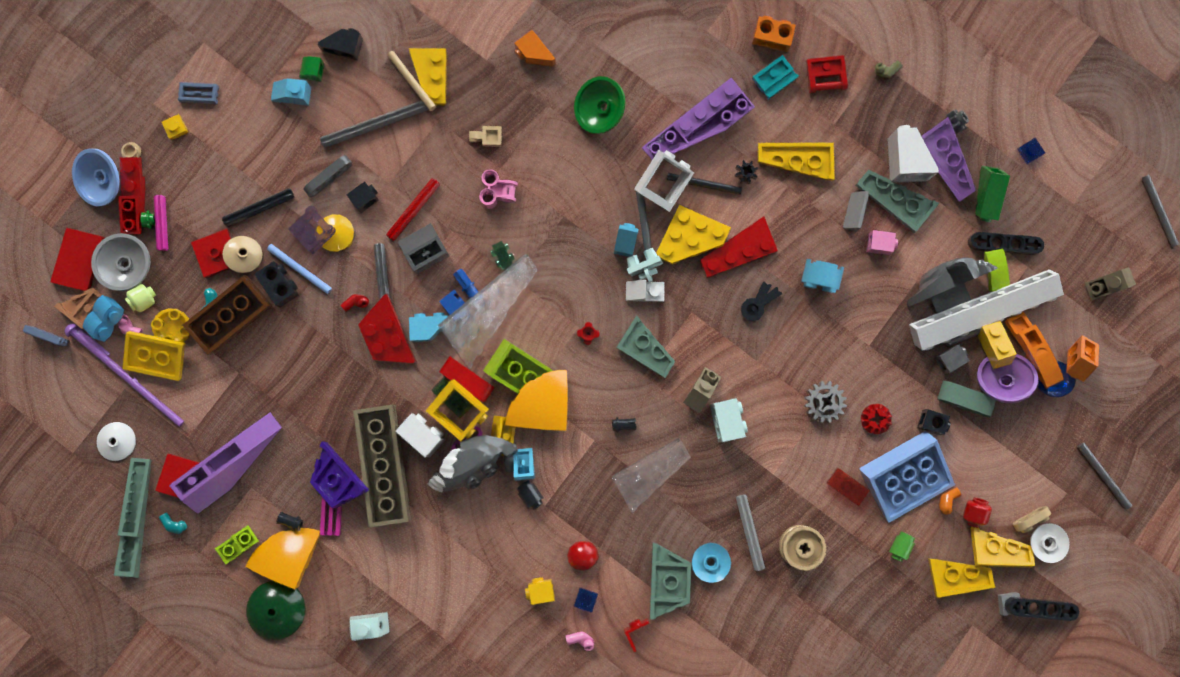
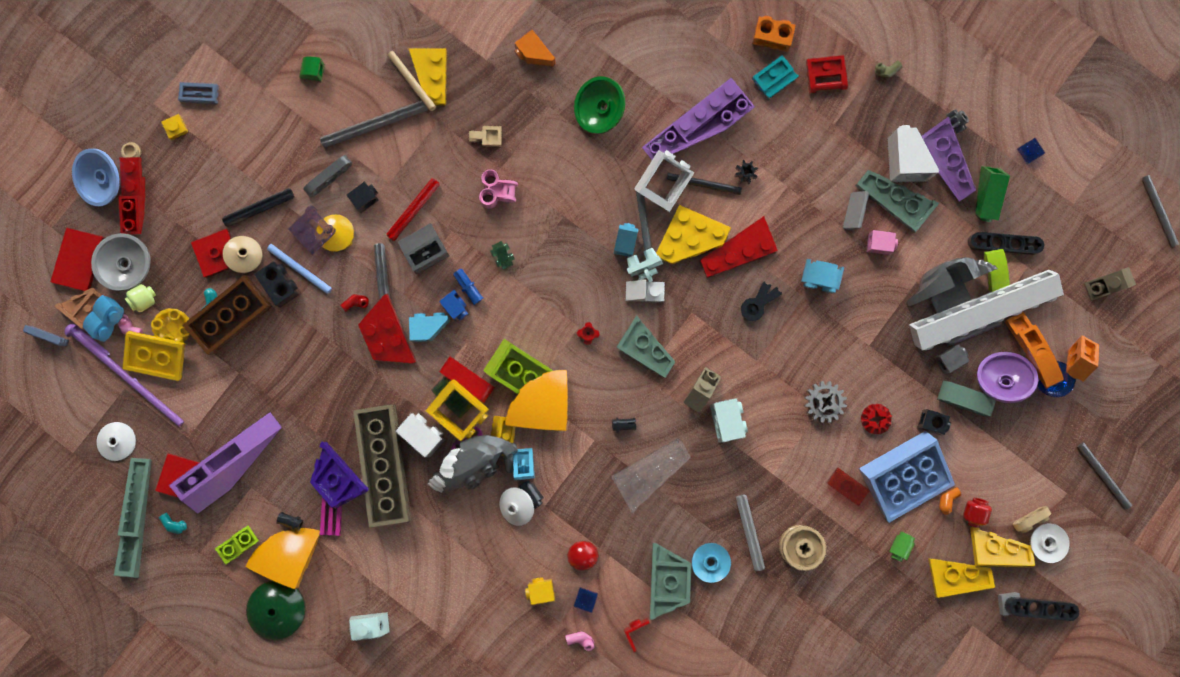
(147, 219): green plate -> none
(161, 223): dark pink axle -> none
(291, 91): medium azure slope -> none
(343, 43): black slope -> none
(483, 313): clear wing -> none
(522, 505): none -> white dish
(802, 158): yellow wing -> none
(997, 345): yellow brick -> none

